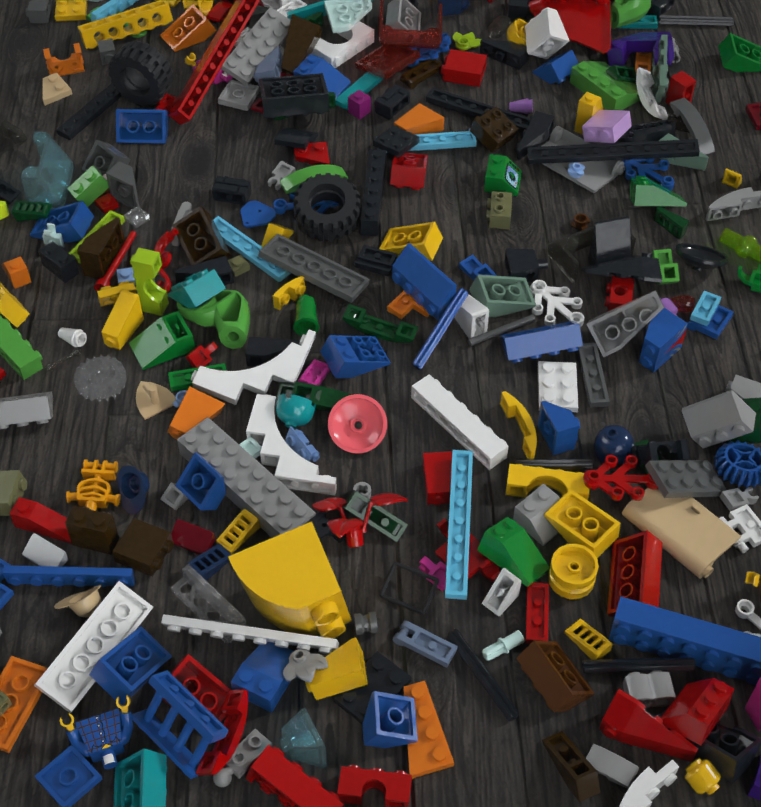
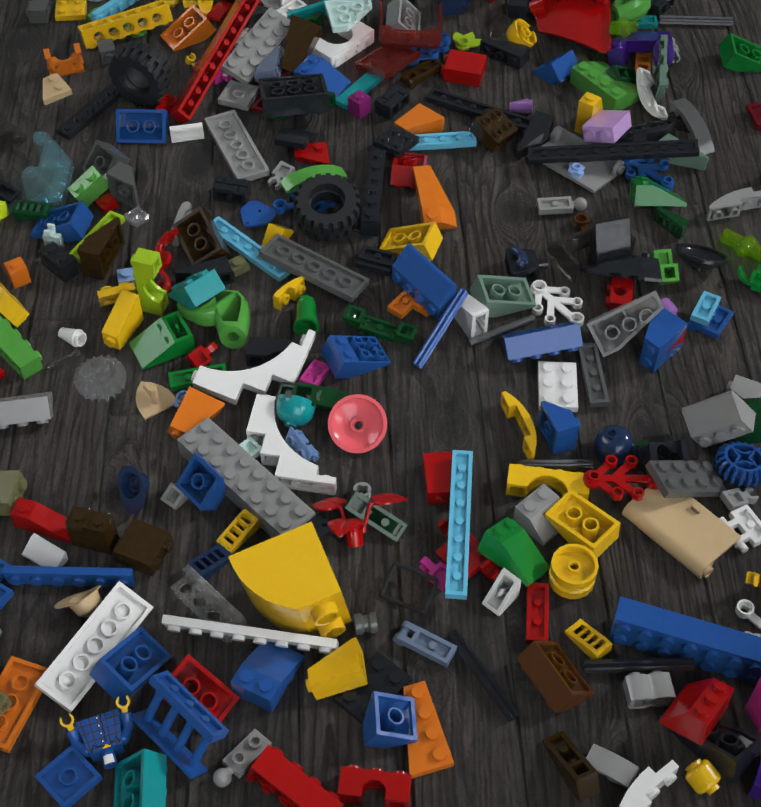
(95, 491): light orange piece -> none
(105, 281): red piece -> none
(186, 132): none -> white tile
(192, 537): dark red slope -> none
(236, 146): none -> light grey plate
(236, 710): red slope -> none
(303, 665): light grey plate -> none
(303, 740): clear light blue slope -> none
(432, 199): none -> orange wedge
(459, 421): white brick -> none
(473, 267): blue slope -> none
(500, 210): olive brick -> none
(502, 175): green slope -> none
(503, 645): light aqua axle -> none
(521, 255): none -> dark blue arm
(545, 34): white slope -> none
(560, 205): none -> light grey plate
(623, 27): none -> clear neon green piece
(632, 725): red wedge -> none
(635, 570): red slope -> none
(680, 86): red brick -> none
(684, 303): clear red piece -> none
(732, 178): yellow slope -> none

